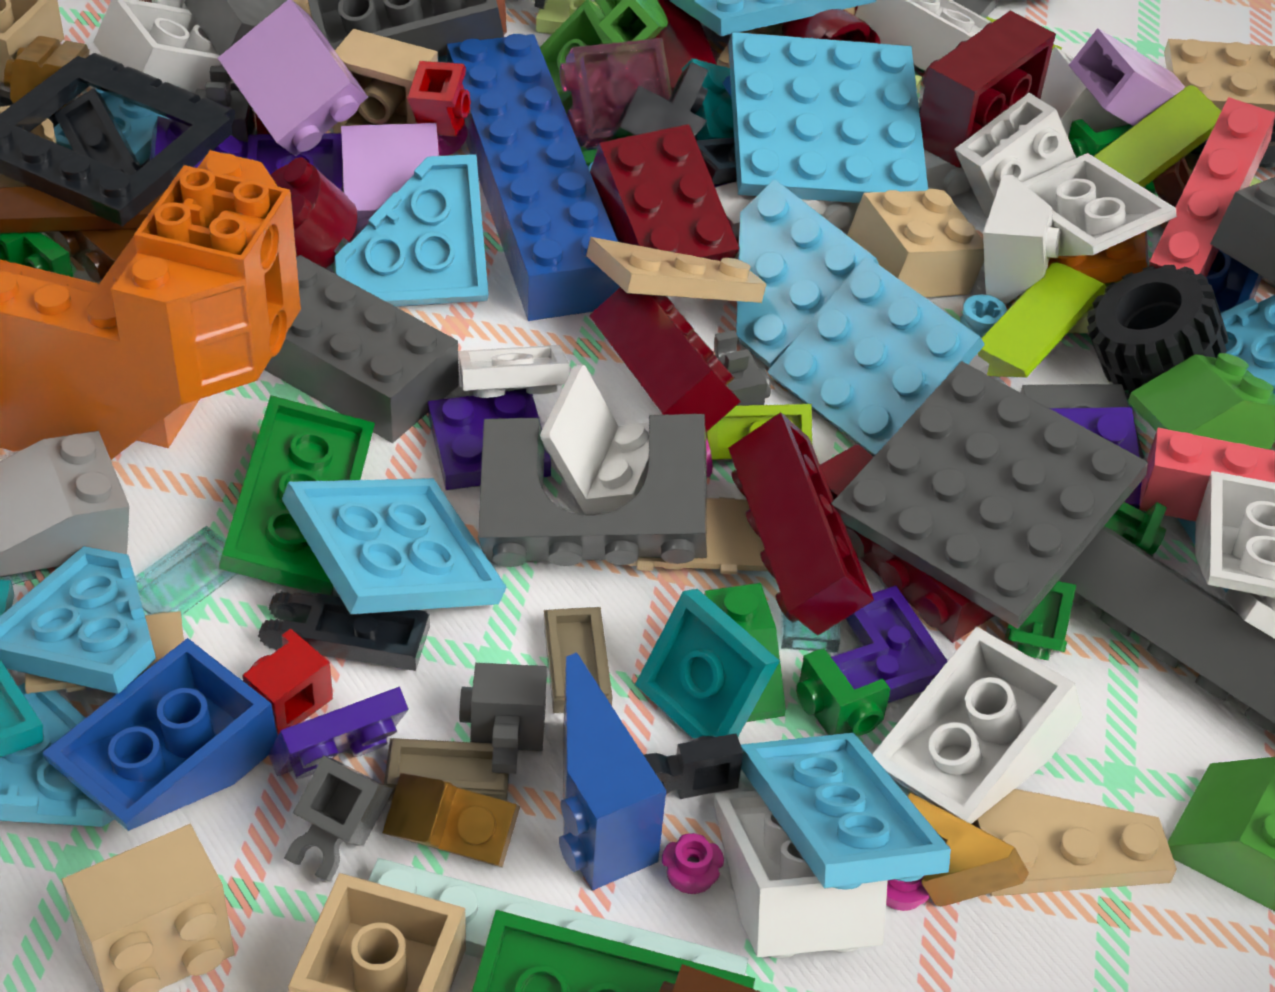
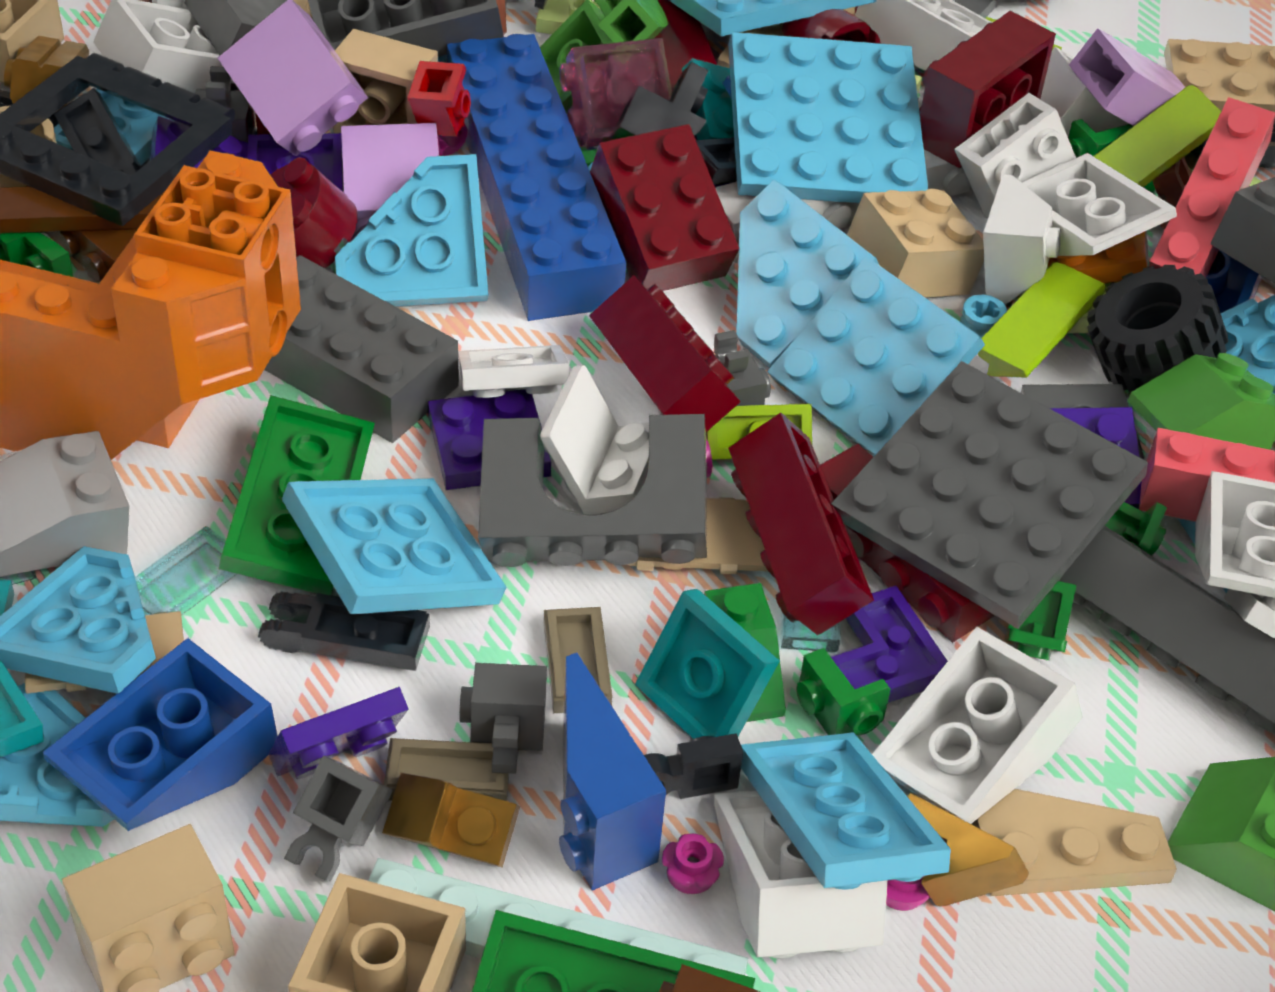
(292, 680): red brick -> none
(675, 274): tan wing -> none

